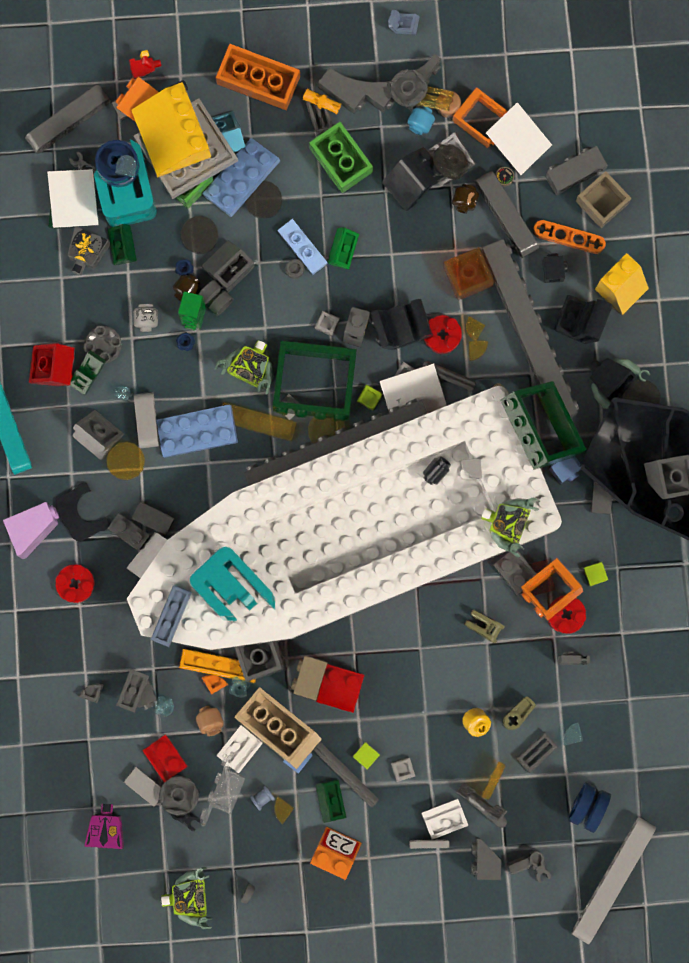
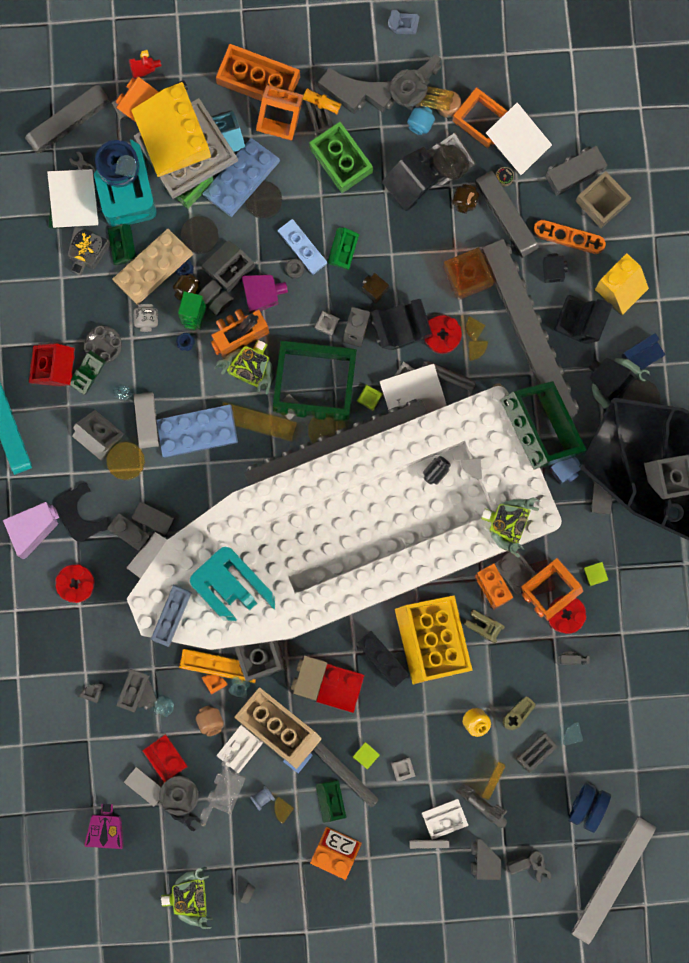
(152, 266): none -> tan plate
(238, 333): none -> orange piece
(262, 291): none -> magenta torso
(291, 102): none -> orange window
(374, 287): none -> dark brown brick
(382, 659): none -> black brick
(433, 639): none -> yellow slope
(494, 591): none -> orange window
(645, 352): none -> dark blue panel

